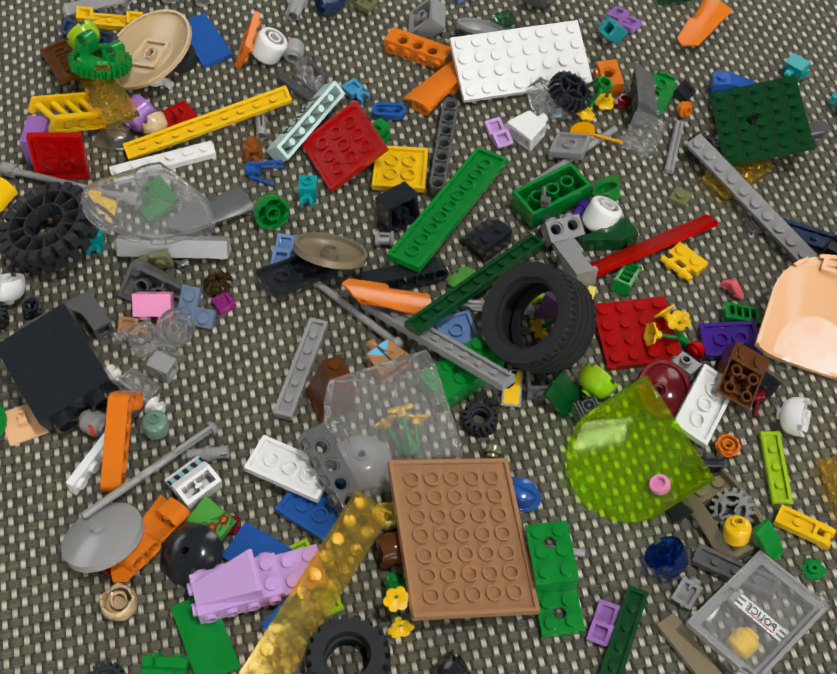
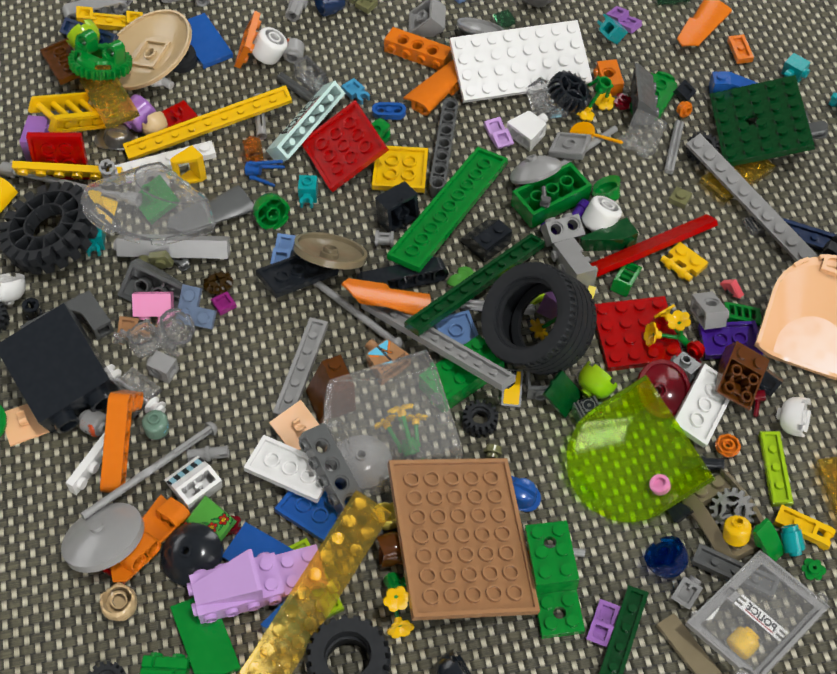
(59, 170): none -> yellow plate
(103, 168): none -> light grey bush
(195, 159): none -> yellow tile
(293, 423): none -> light nougat piece
(535, 169): none -> light grey dish
(709, 310): none -> light grey brick
(740, 49): none -> orange plate
(792, 540): none -> teal brick

